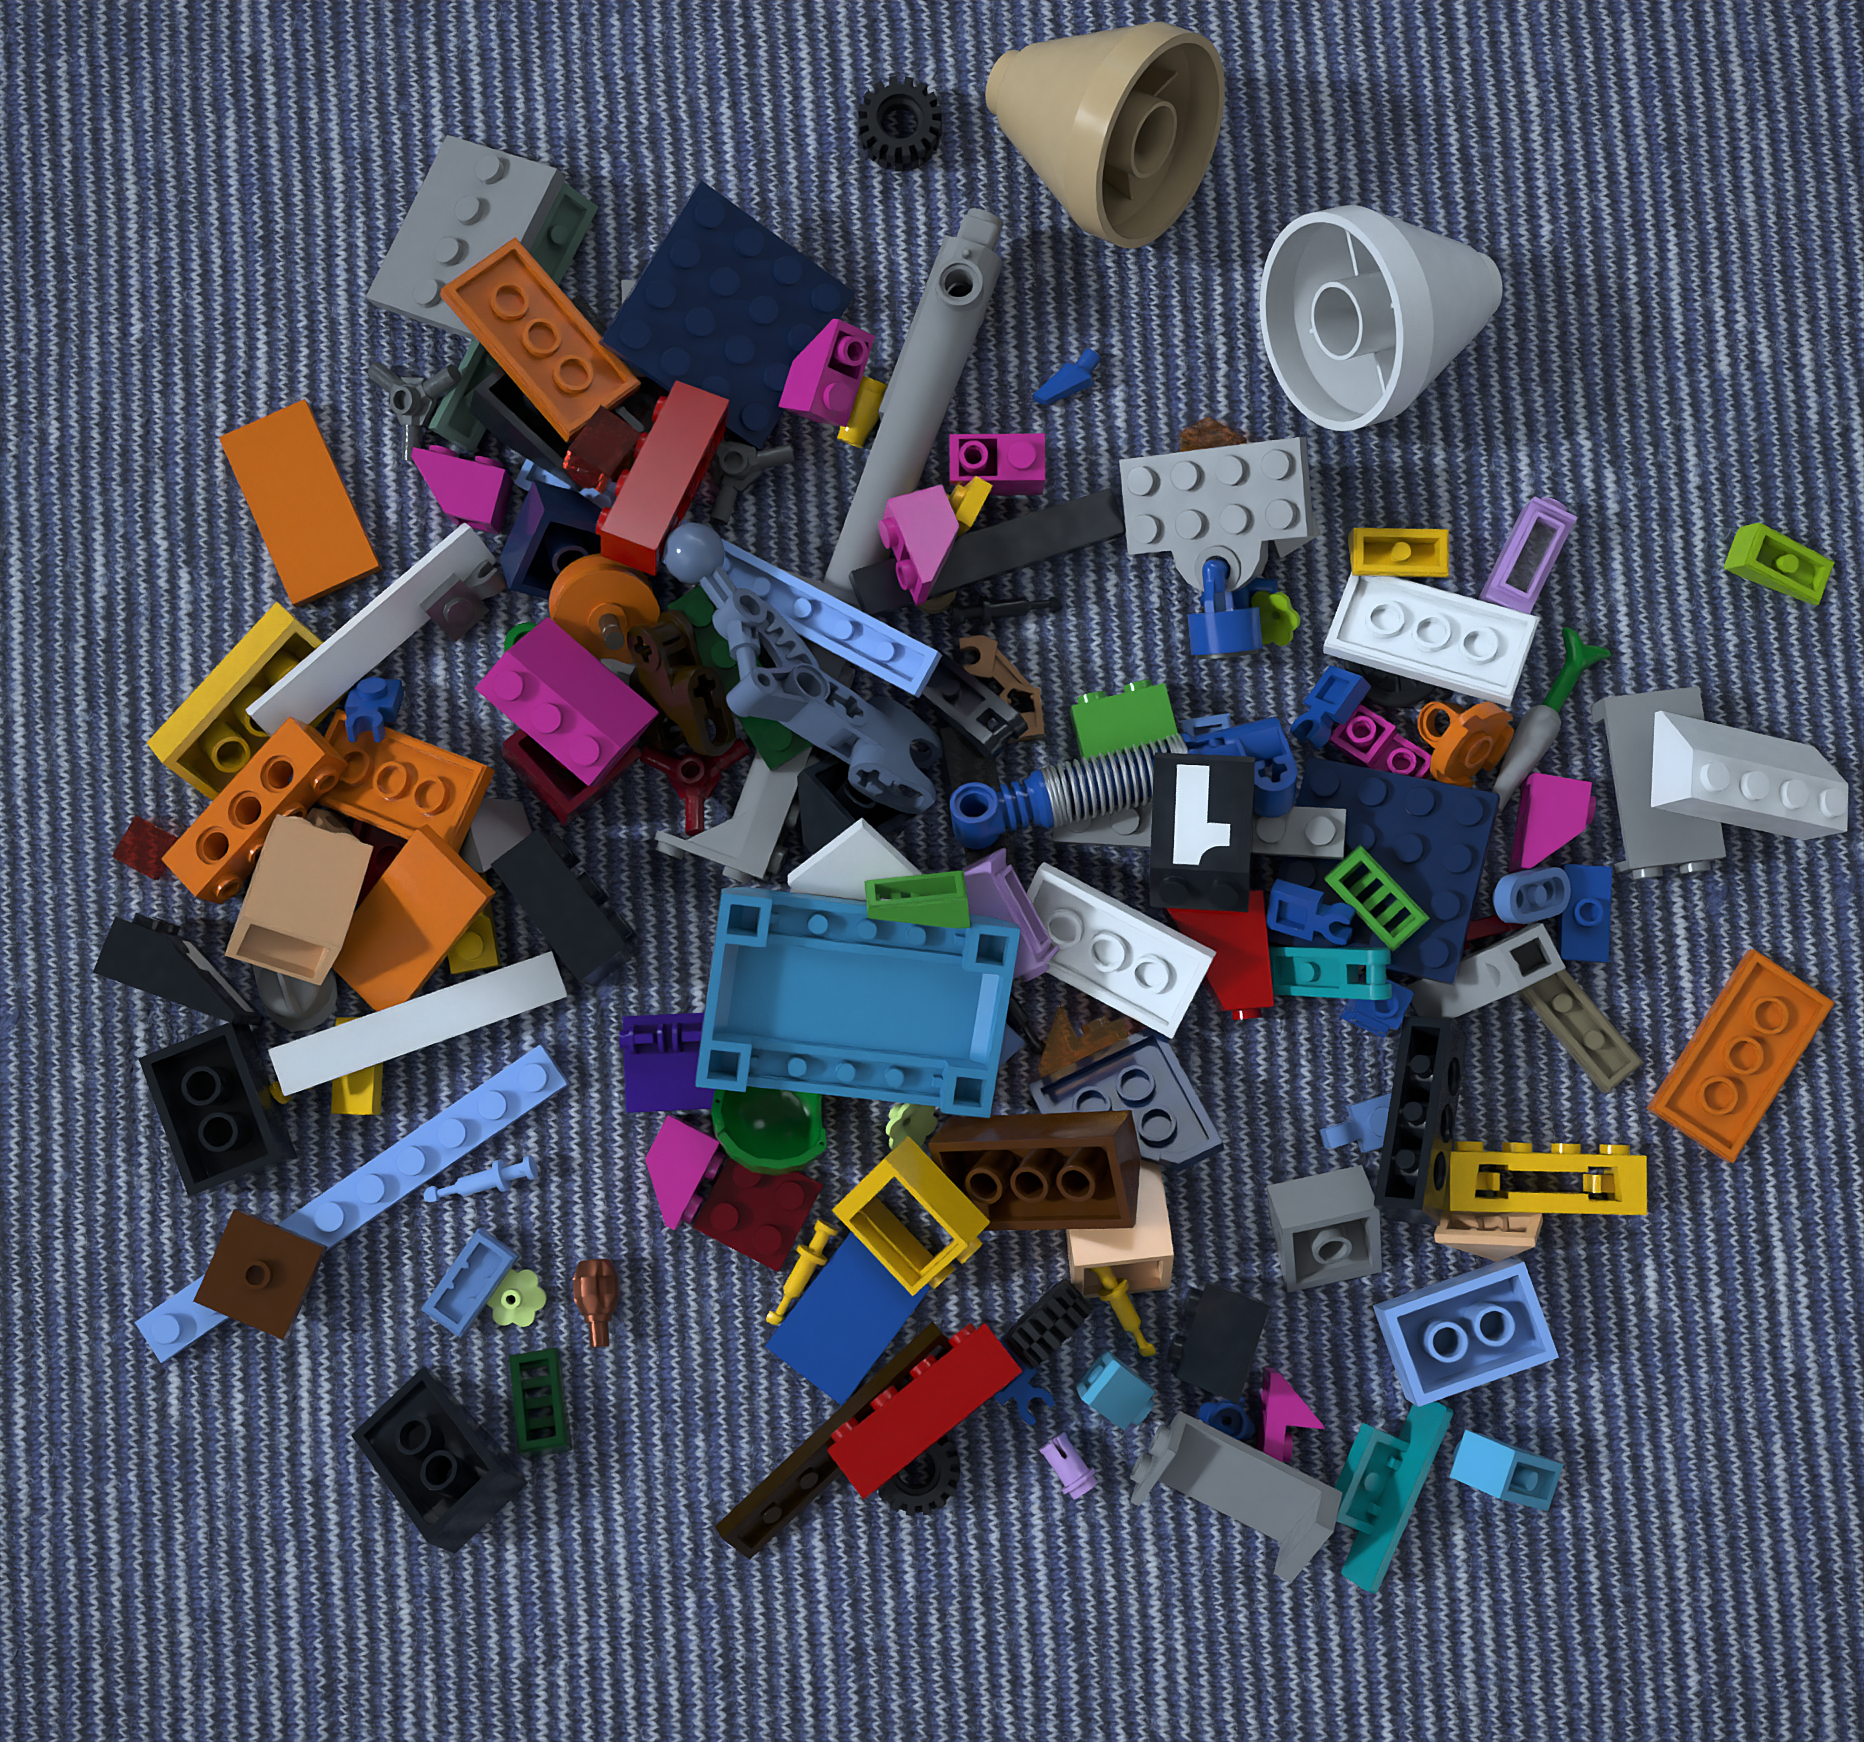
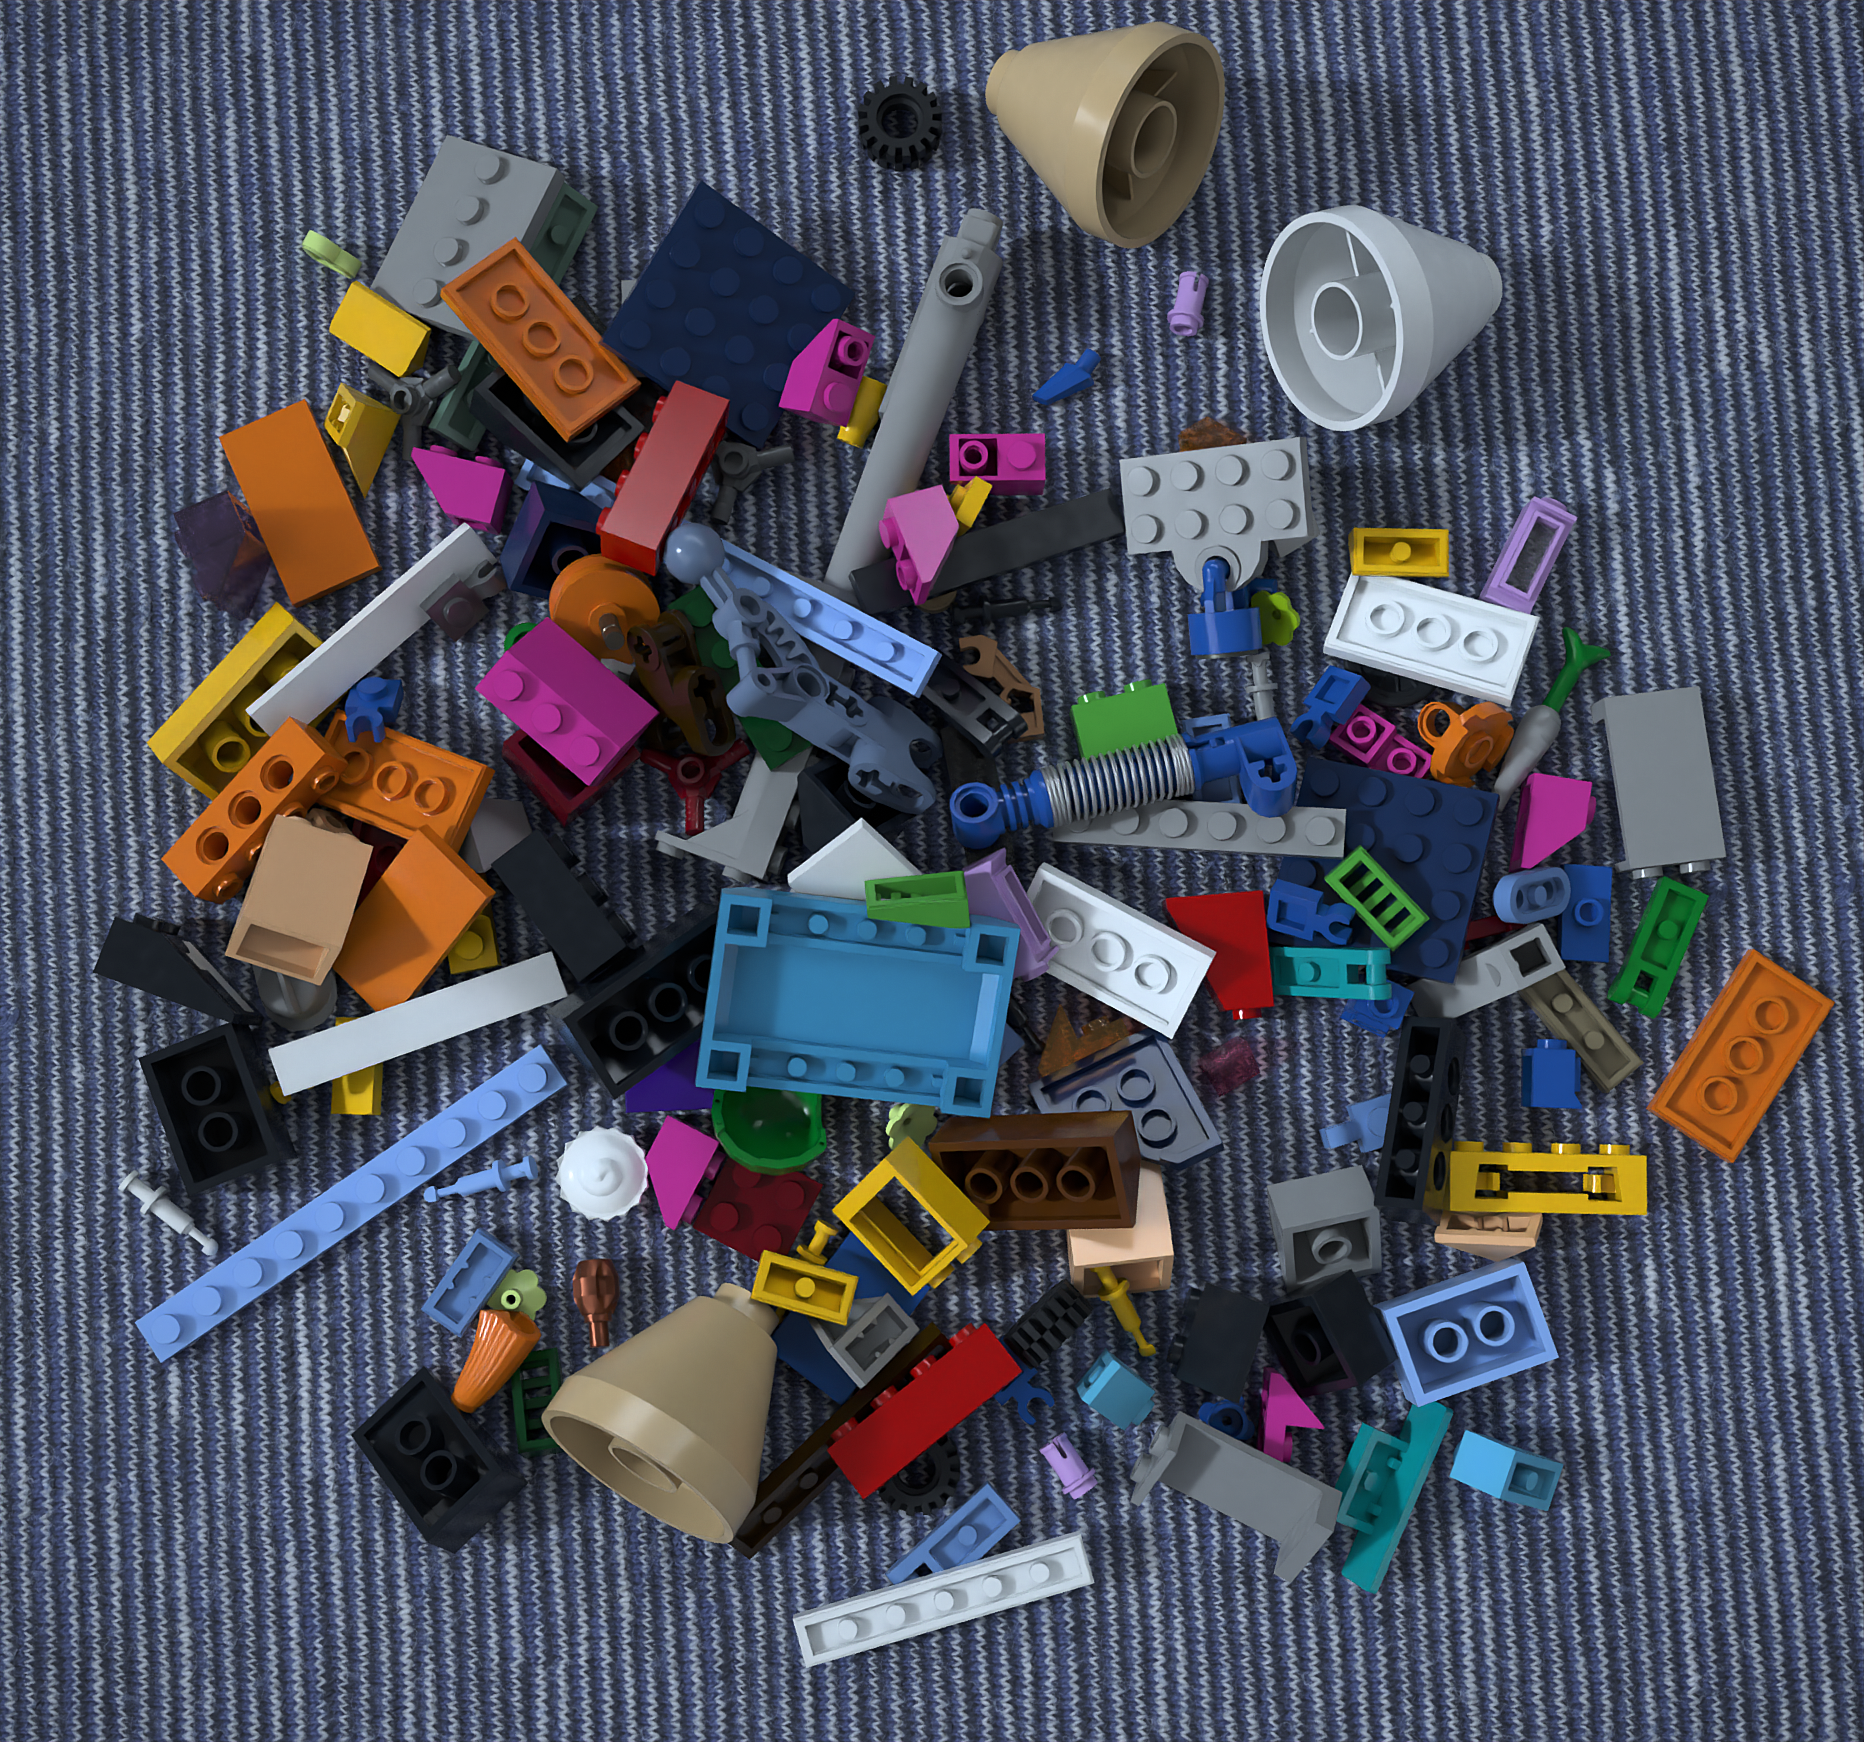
(144, 847): clear red tile -> none
(166, 1210): none -> white piece
(225, 551): none -> clear purple slope
(260, 1274): reddish brown plate -> none
(330, 255): none -> yellowish green tile
(362, 431): none -> yellow slope
(381, 330): none -> yellow slope
(497, 1352): none -> orange piece
(600, 450): clear red brick -> none
(602, 1173): none -> white piece
(642, 1005): none -> black slope
(678, 1413): none -> tan cone
(804, 1287): none -> yellow slope
(870, 1338): none -> light grey slope
(942, 1599): none -> white tile
(961, 1536): none -> medium blue plate
(1186, 315): none -> lavender pin
(1202, 831): black slope -> none
(1229, 1065): none -> clear pink slope
(1261, 690): none -> light grey piece
(1328, 1335): none -> black slope
(1550, 1075): none -> blue window
(1658, 946): none -> green plate
(1745, 779): white slope -> none
(1778, 563): lime slope -> none

